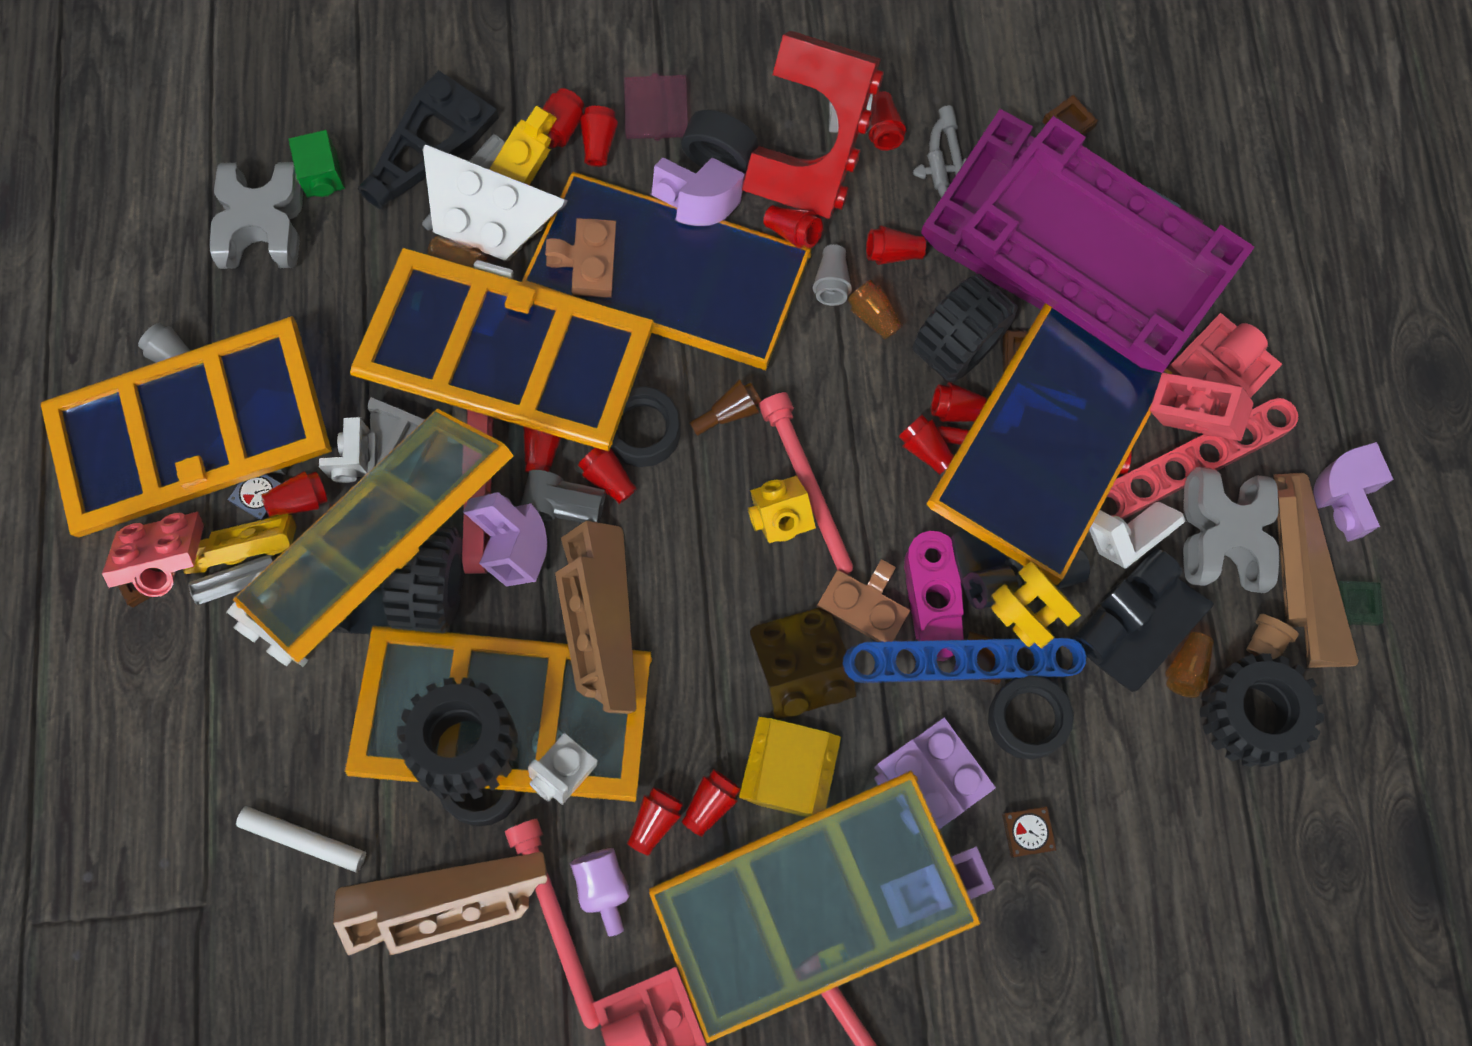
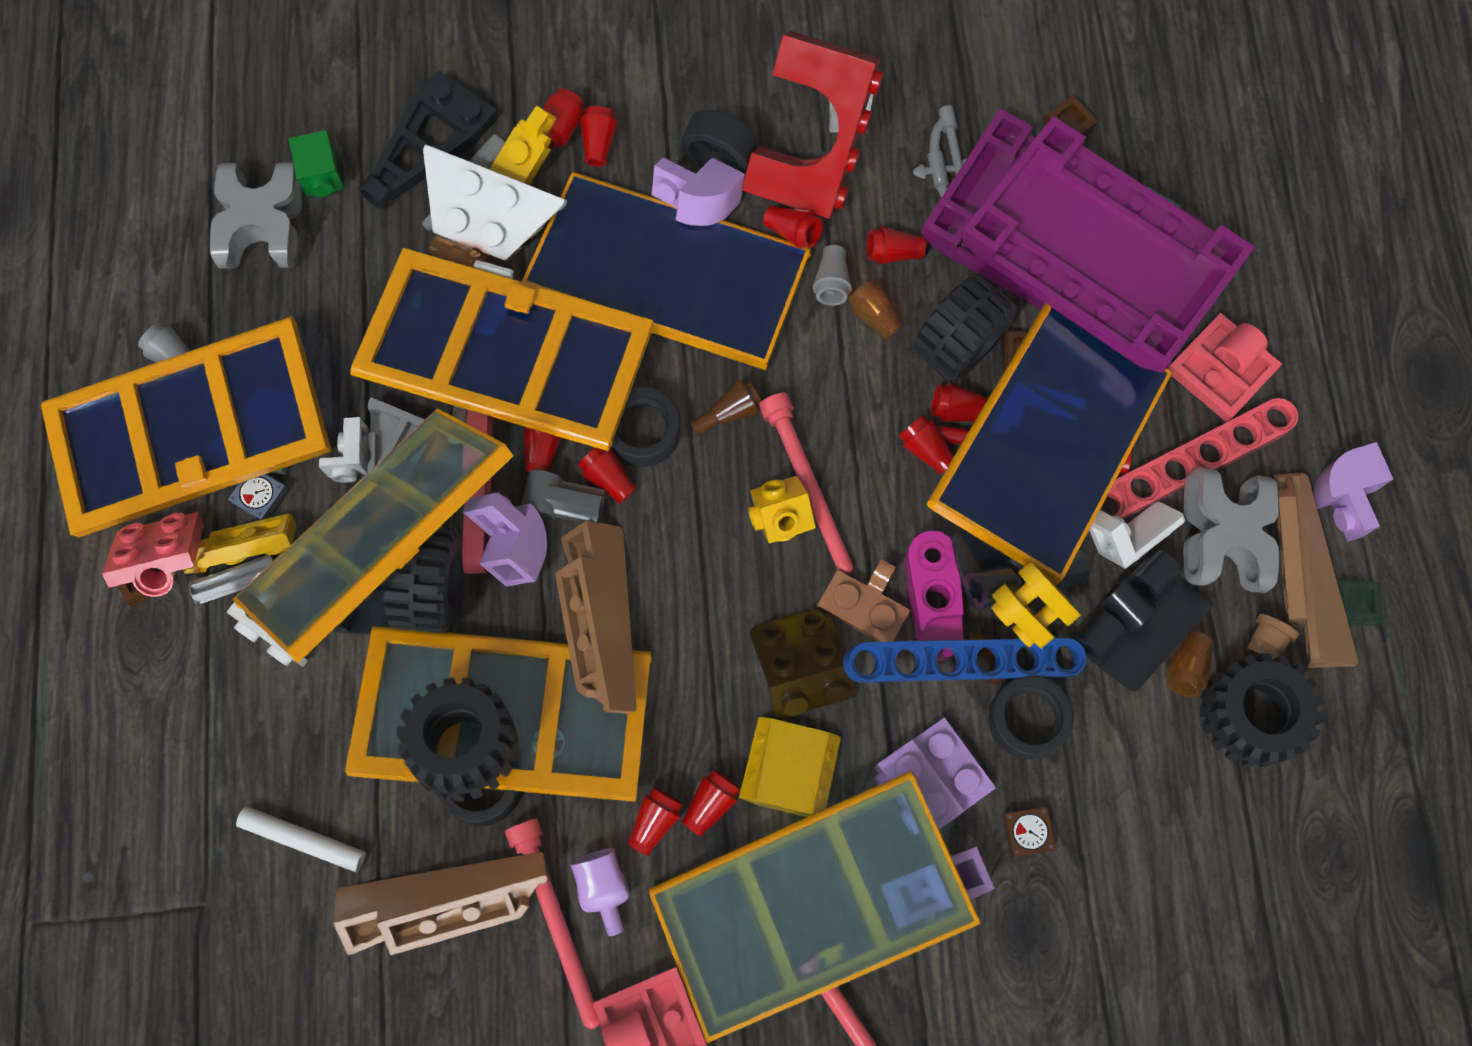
(295, 495): red cone -> none
(561, 770): white bracket -> none
(590, 257): nougat plate -> none
(655, 106): clear pink piece -> none
(885, 125): red cone -> none
(1202, 406): coral brick -> none

